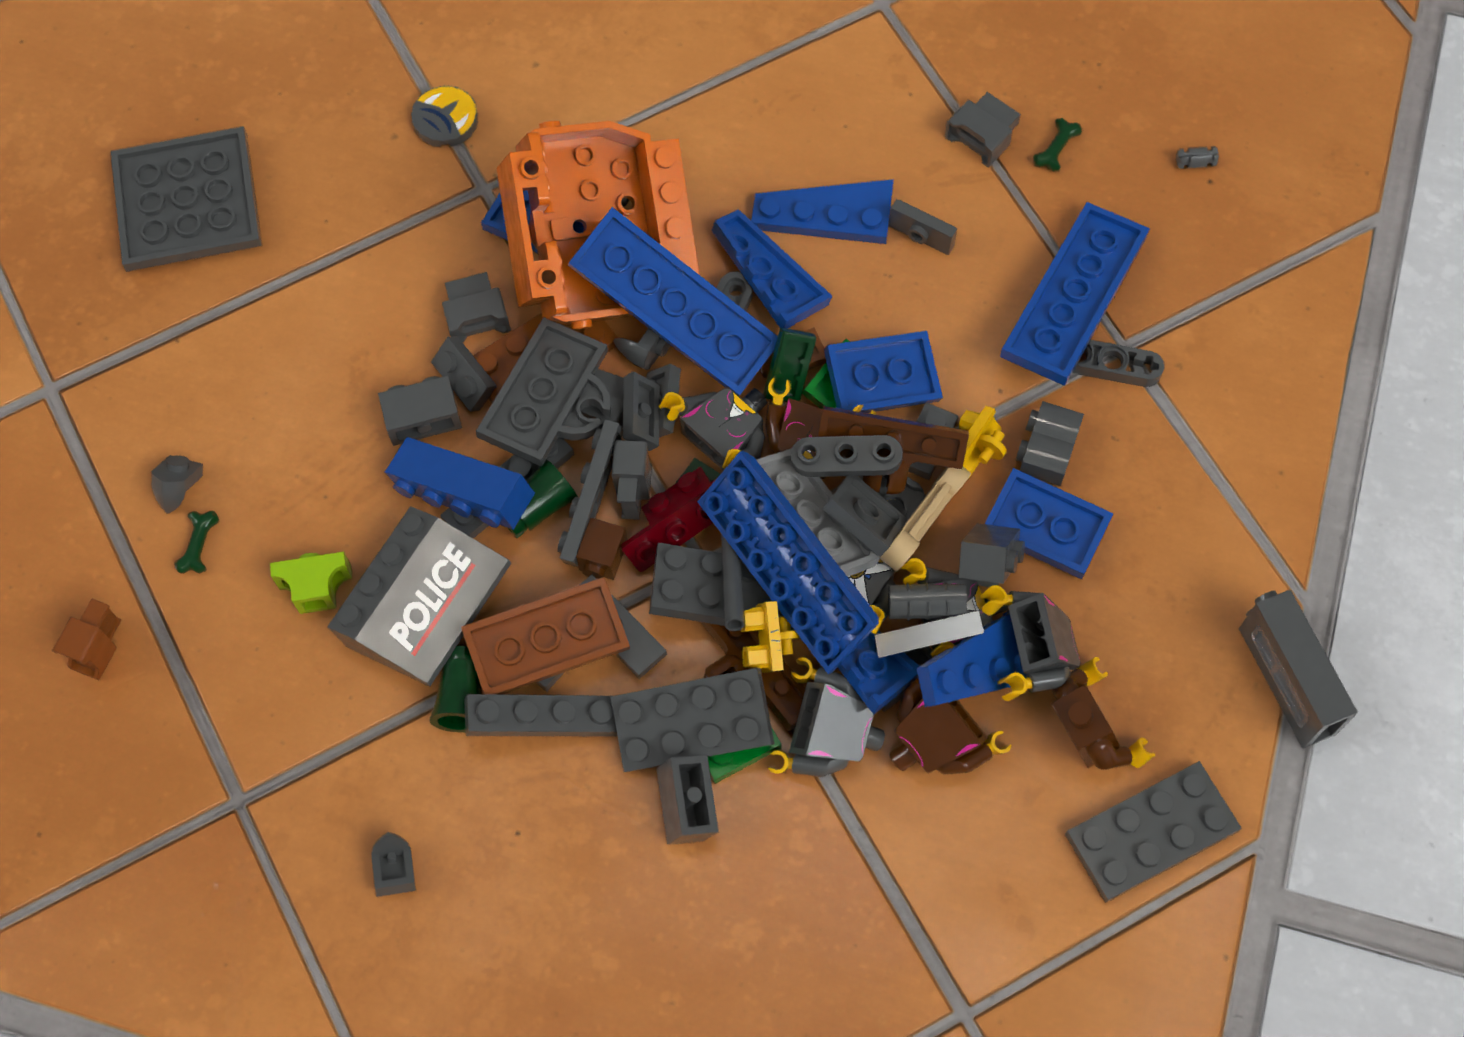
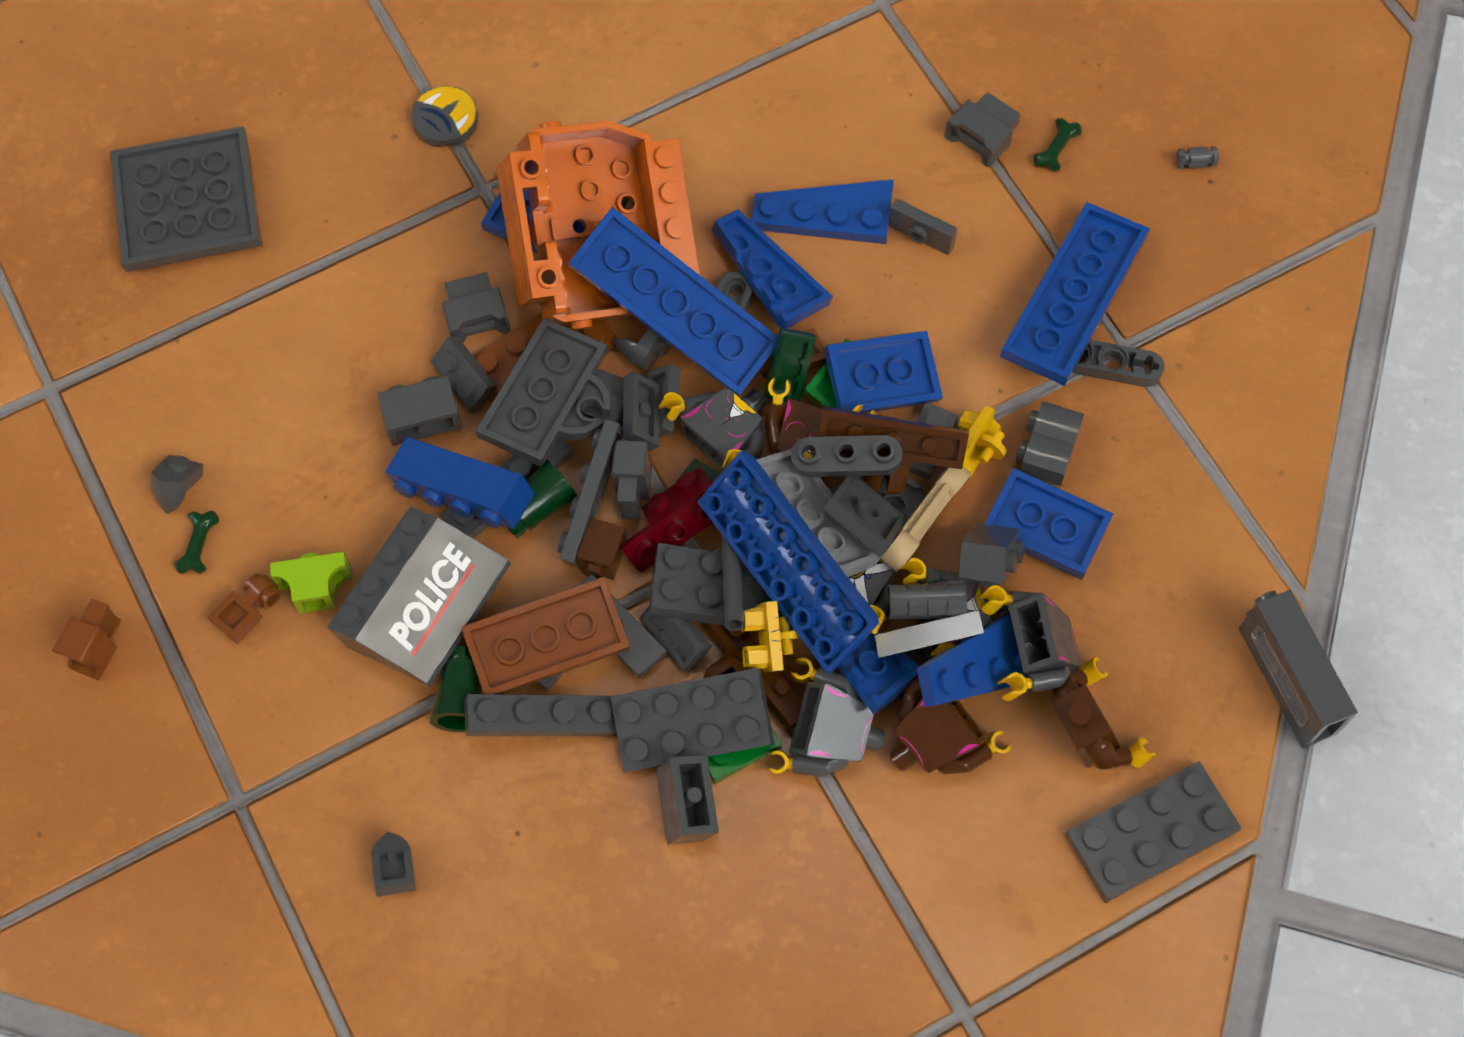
(238, 614): none -> dark orange plate
(679, 638): none -> dark grey plate

